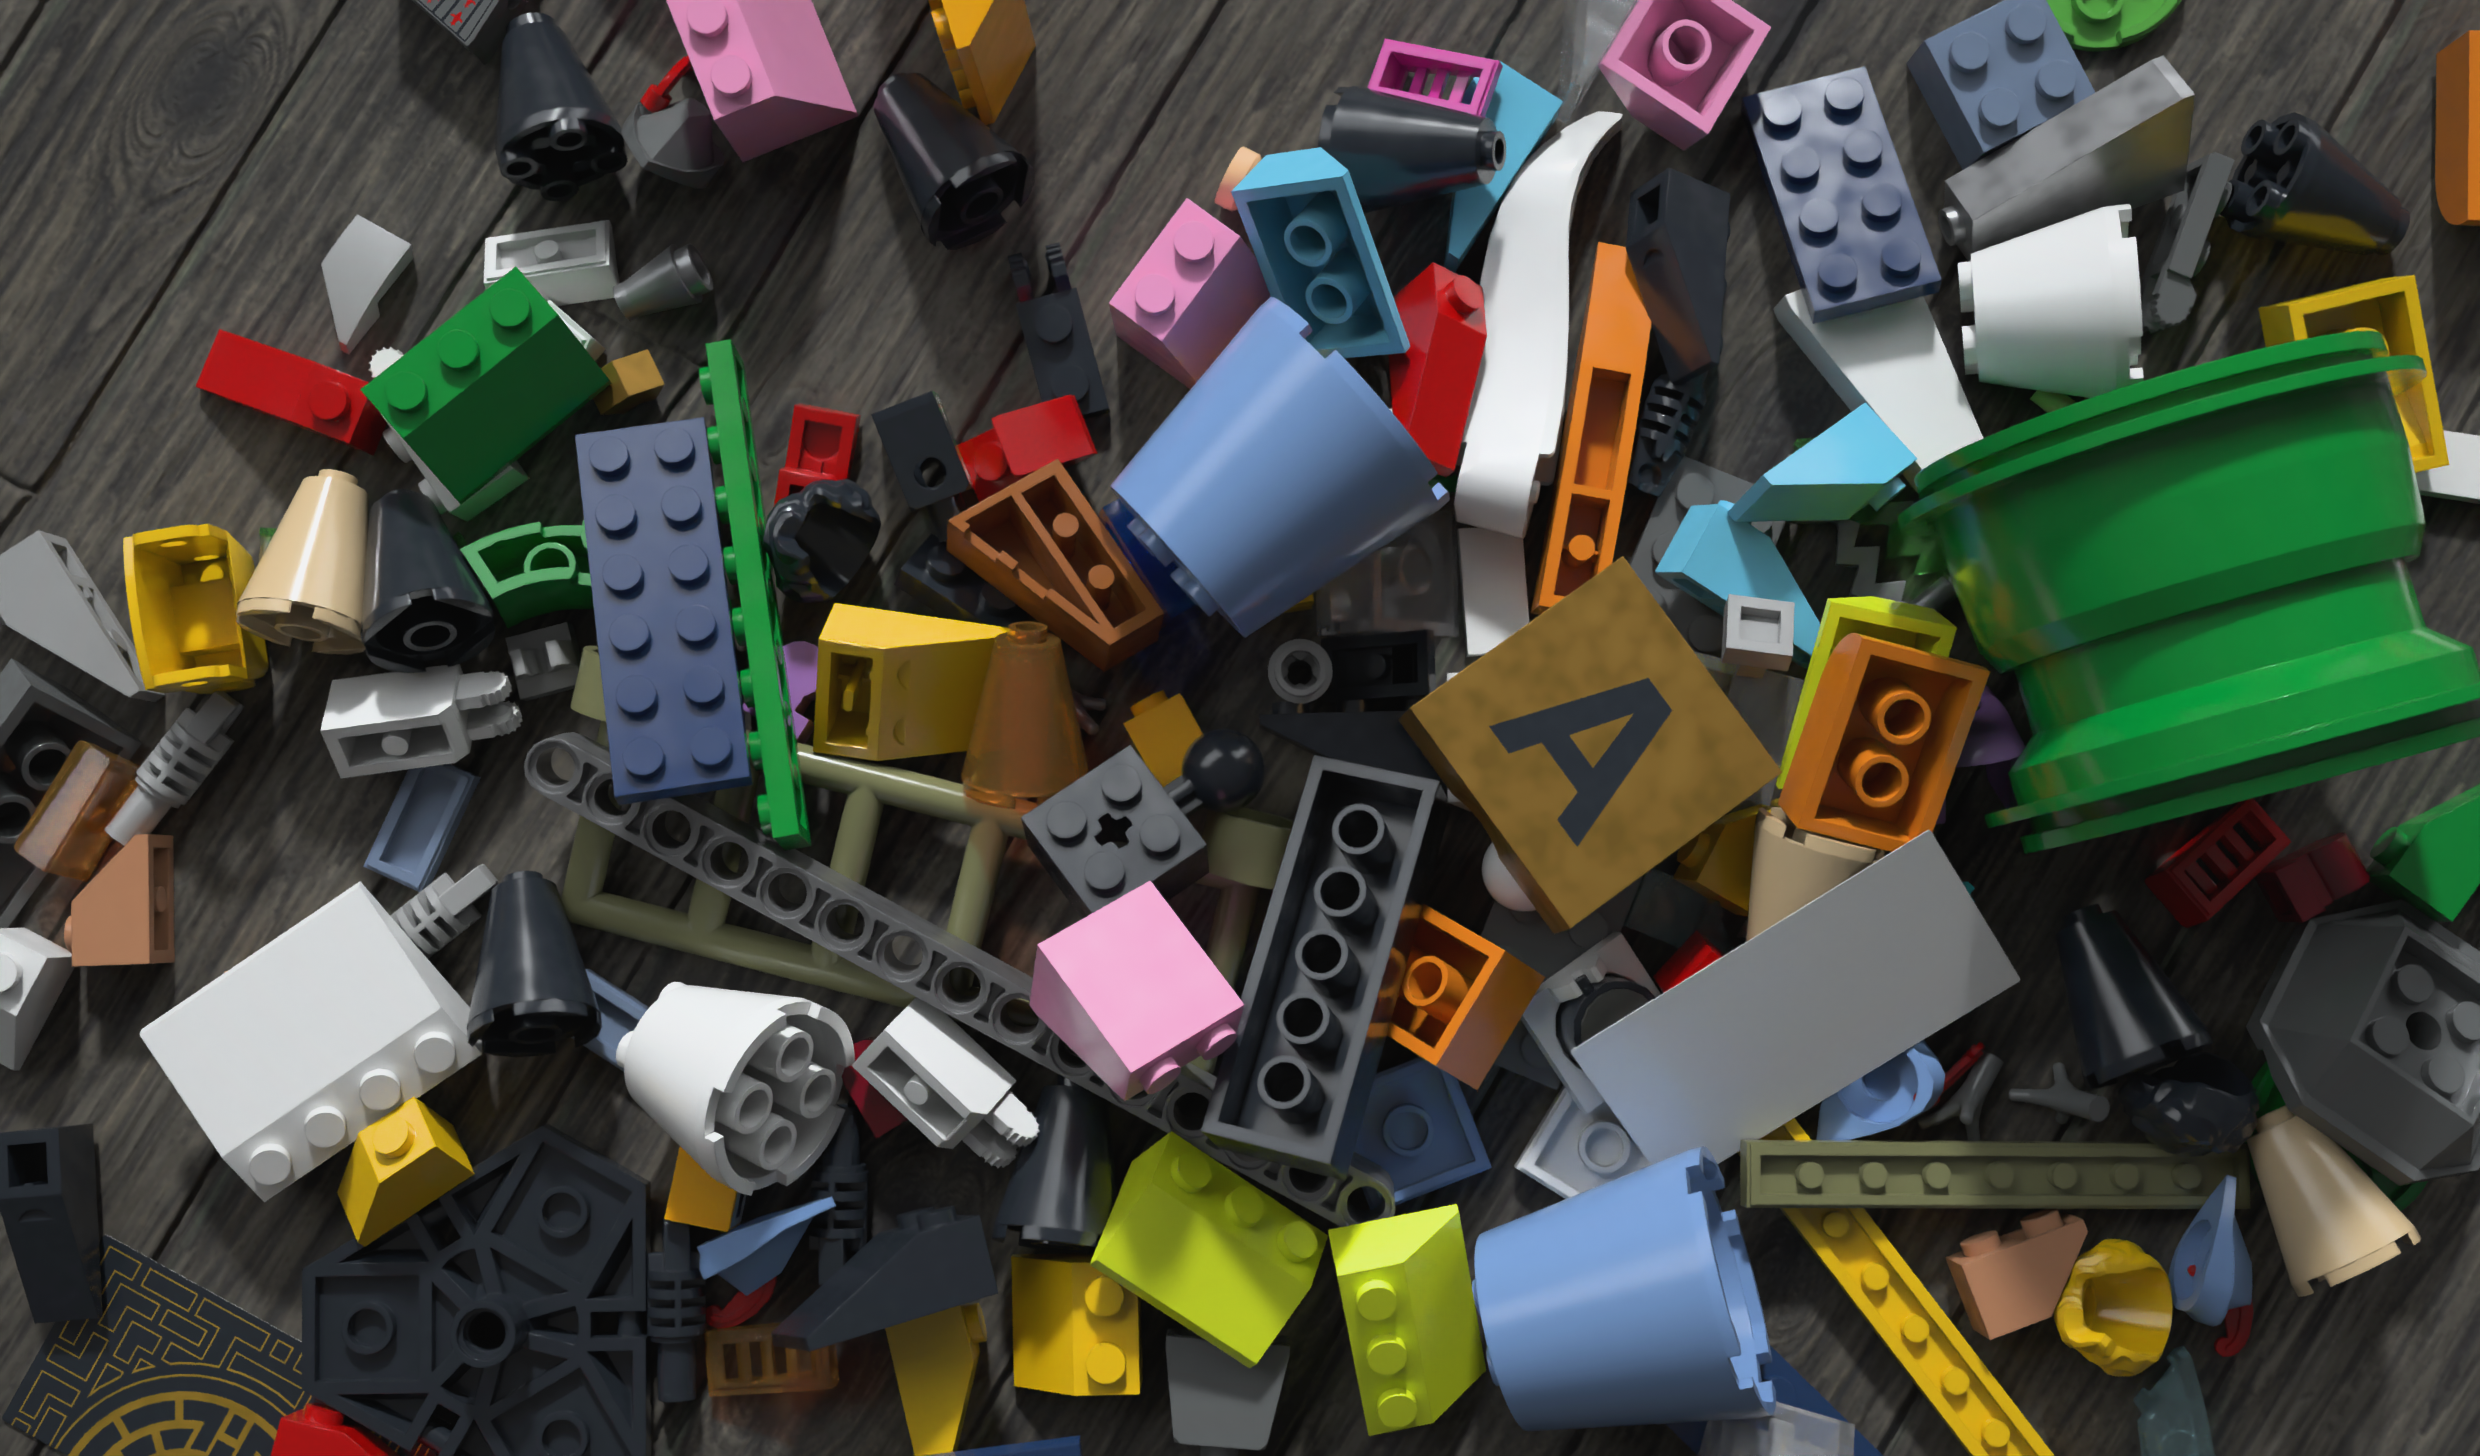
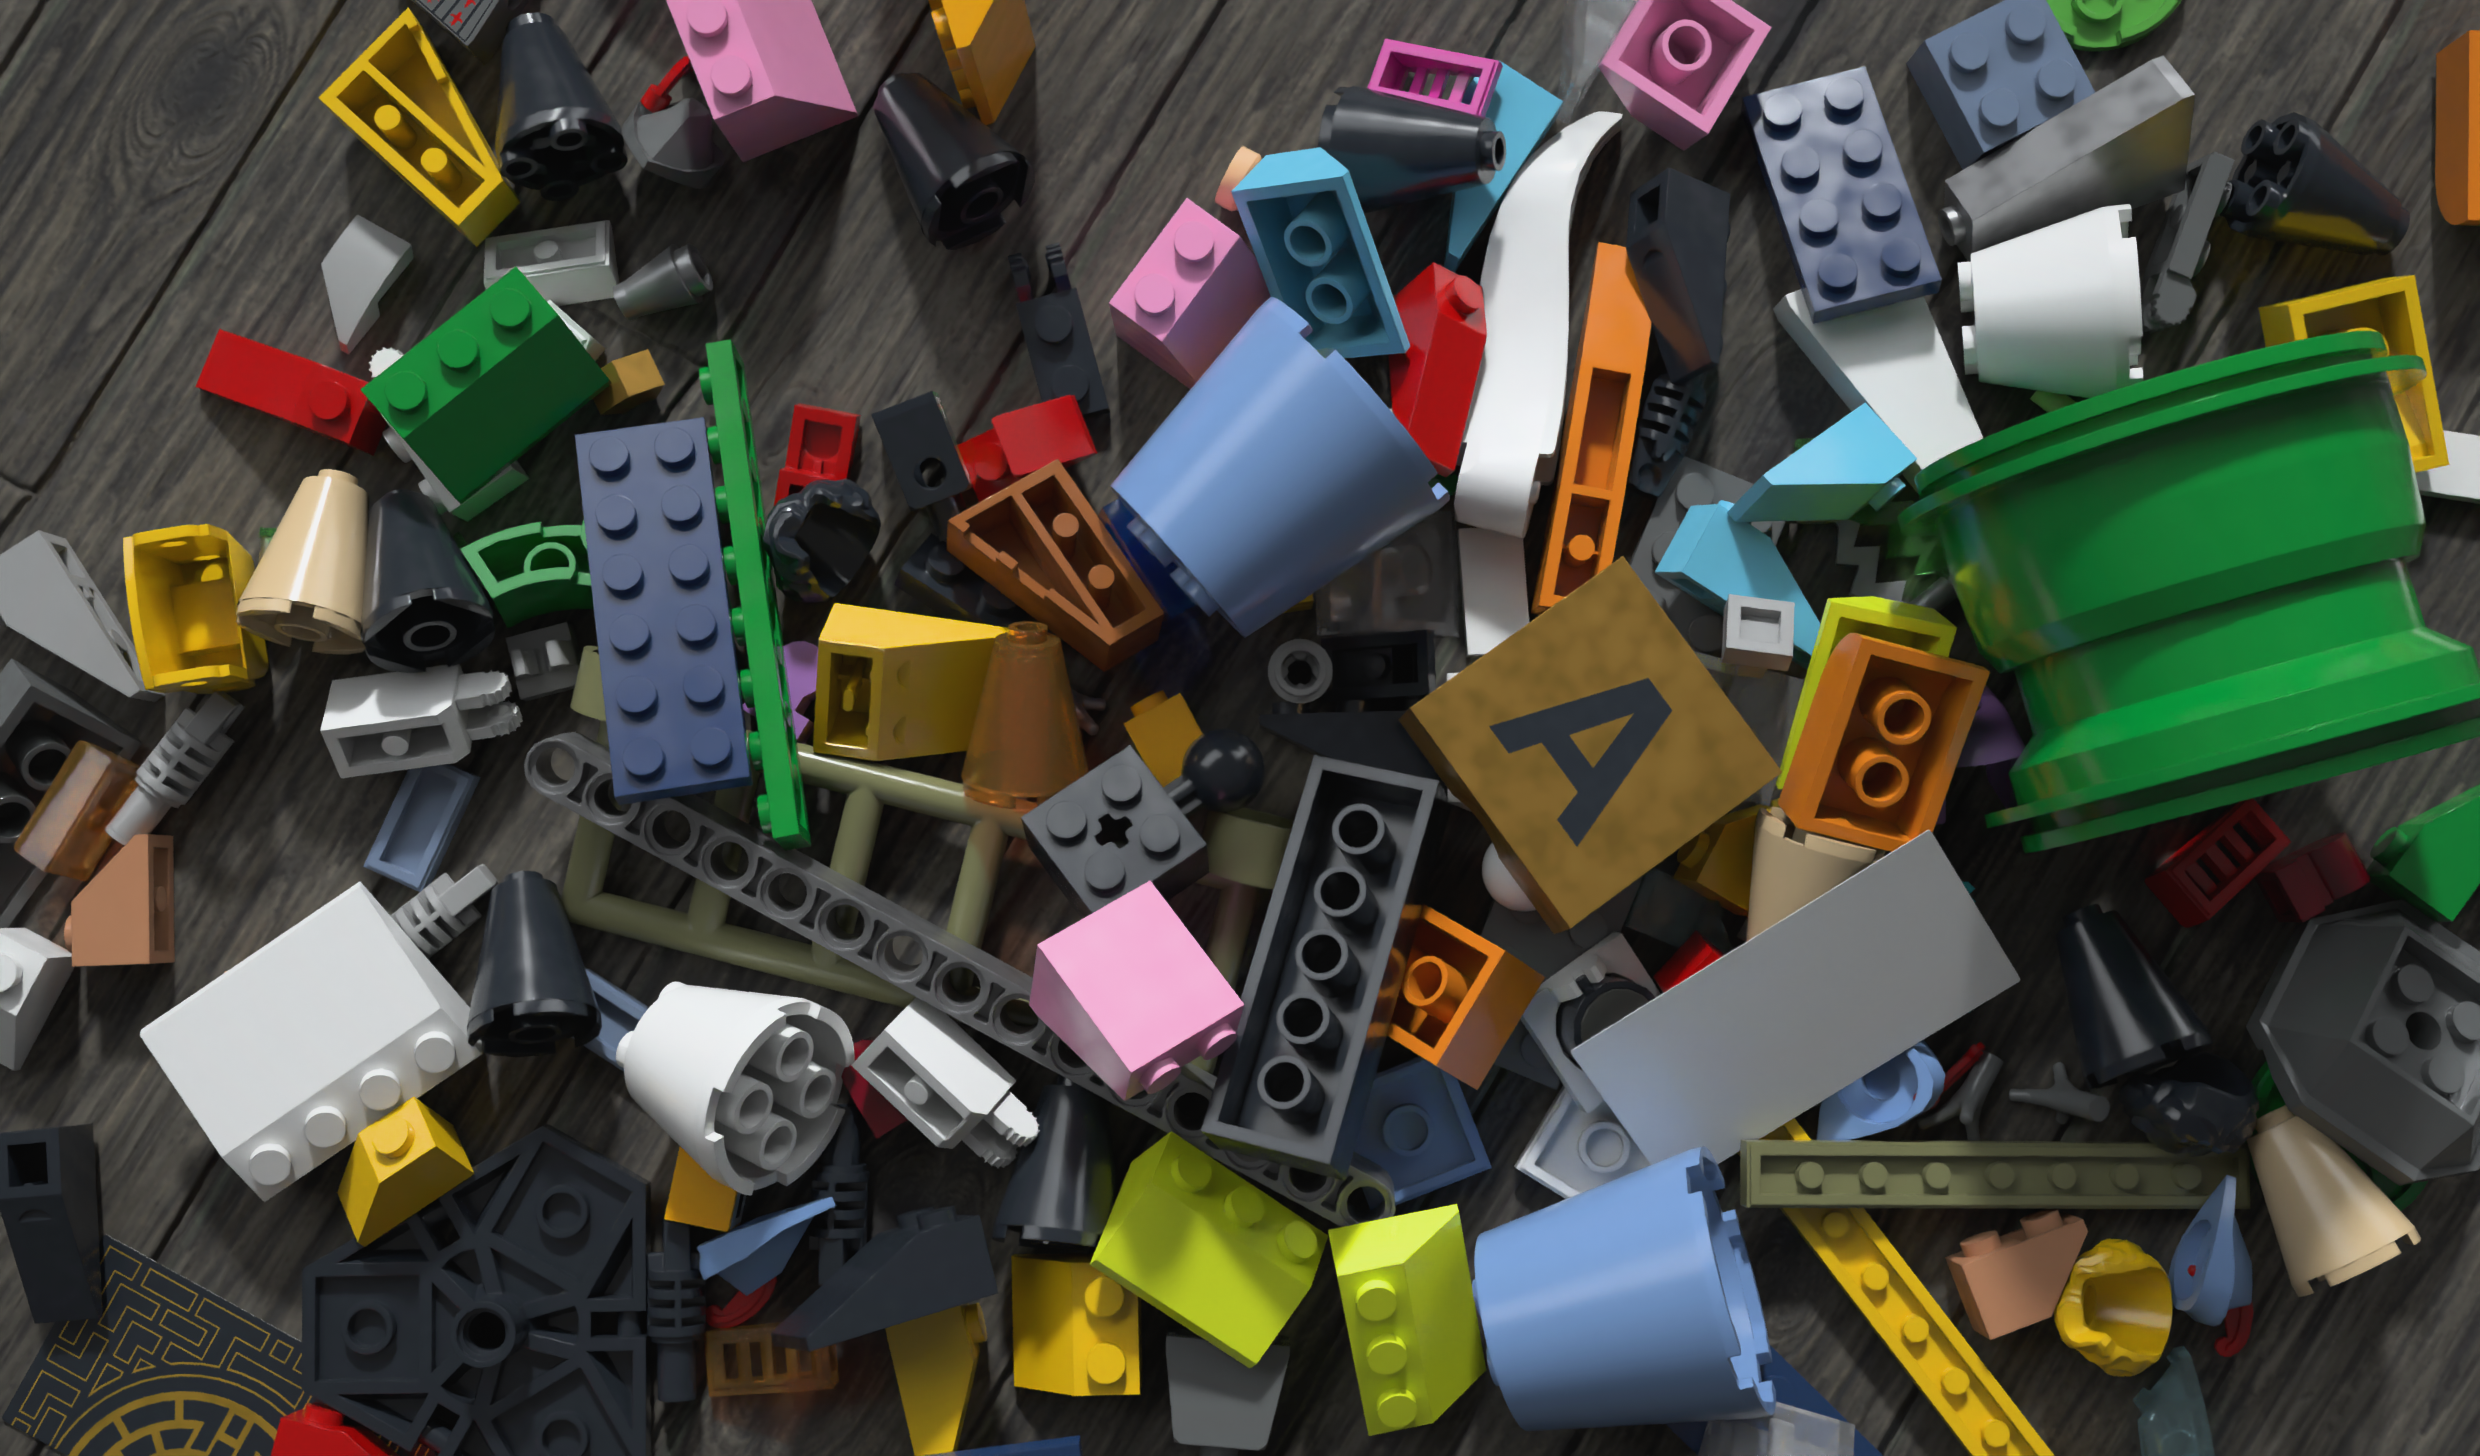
(418, 124): none -> yellow wedge

